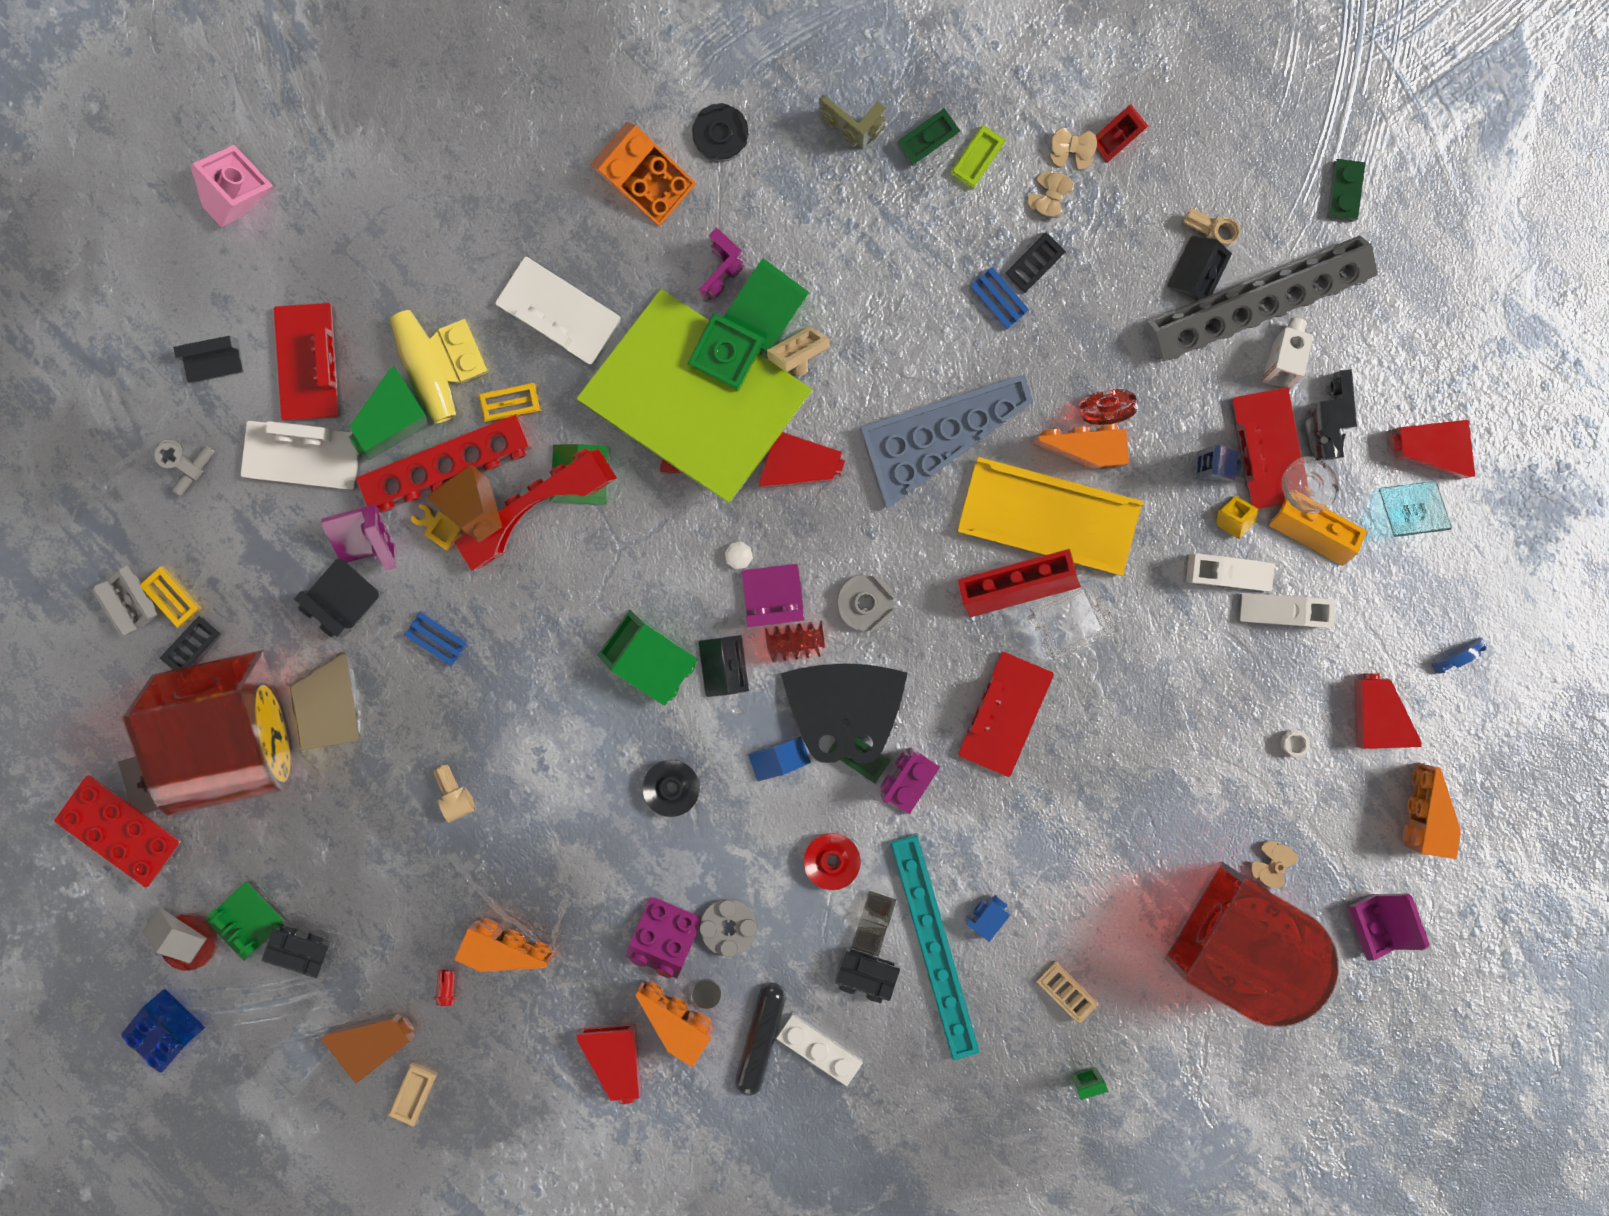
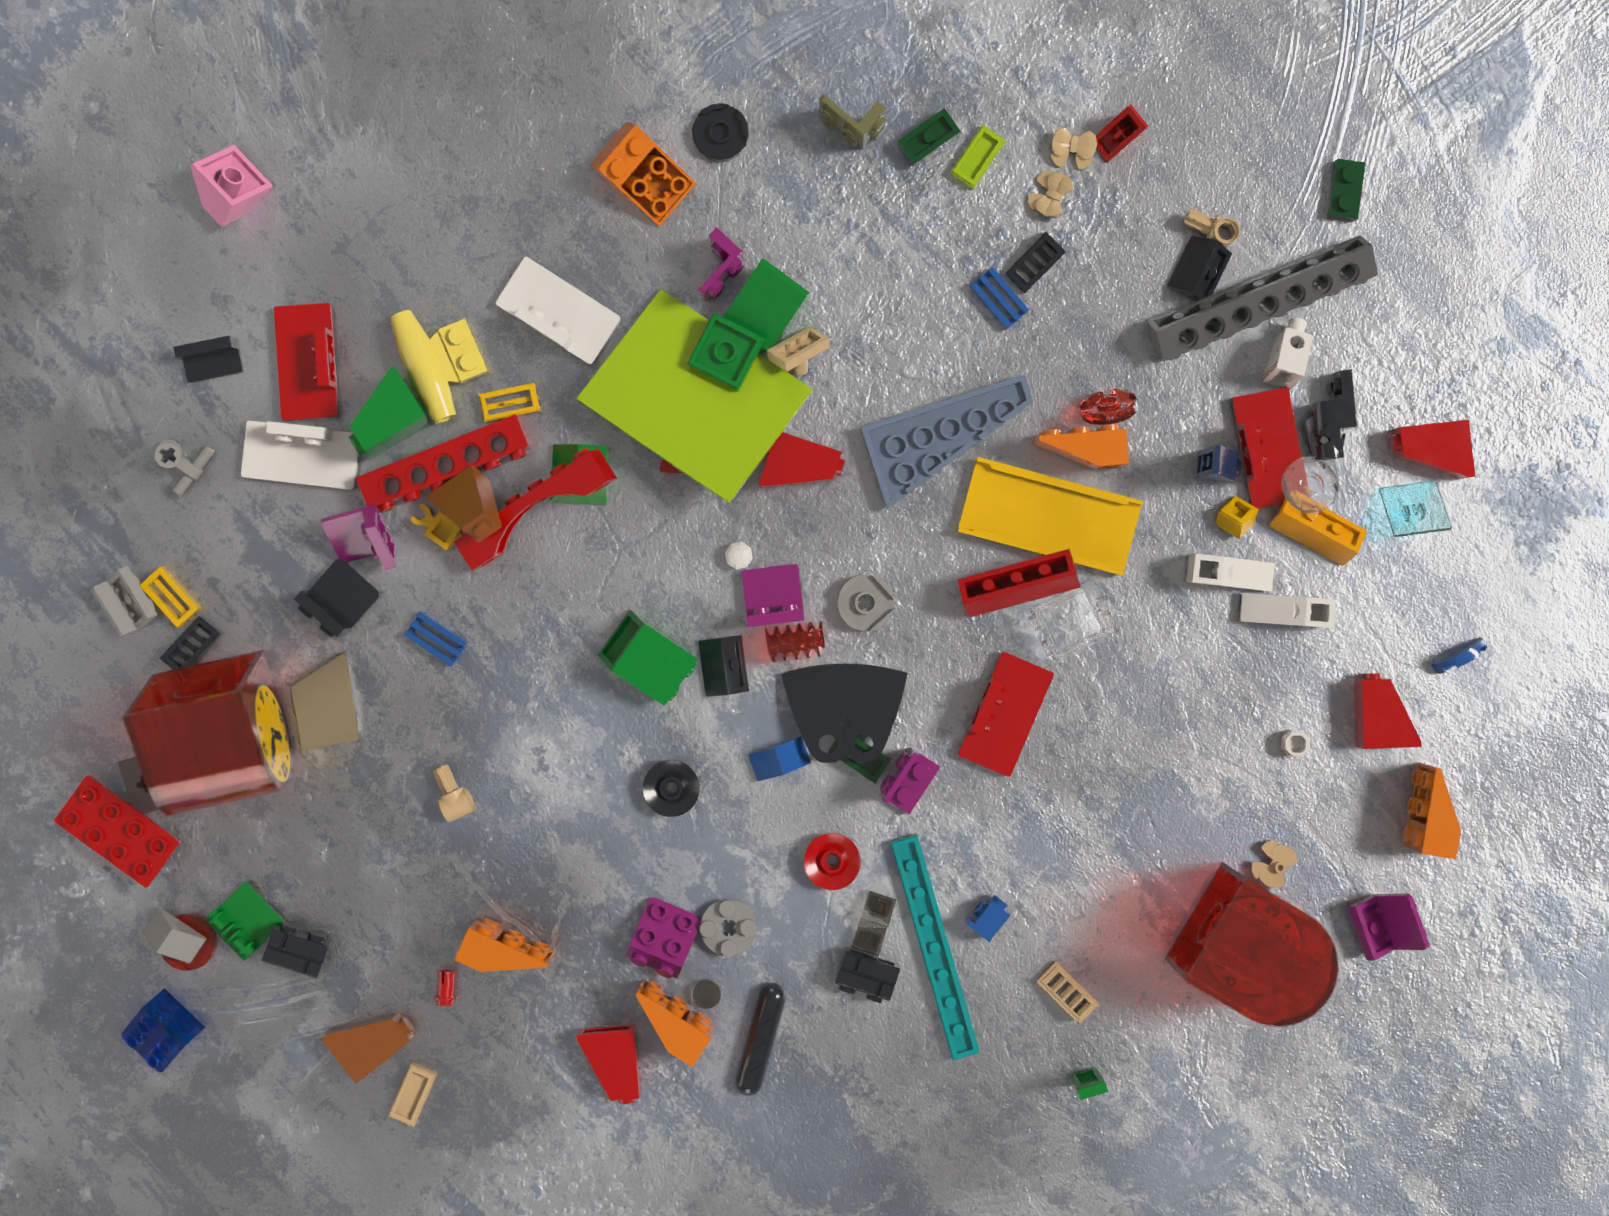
(819, 1049): white plate -> none

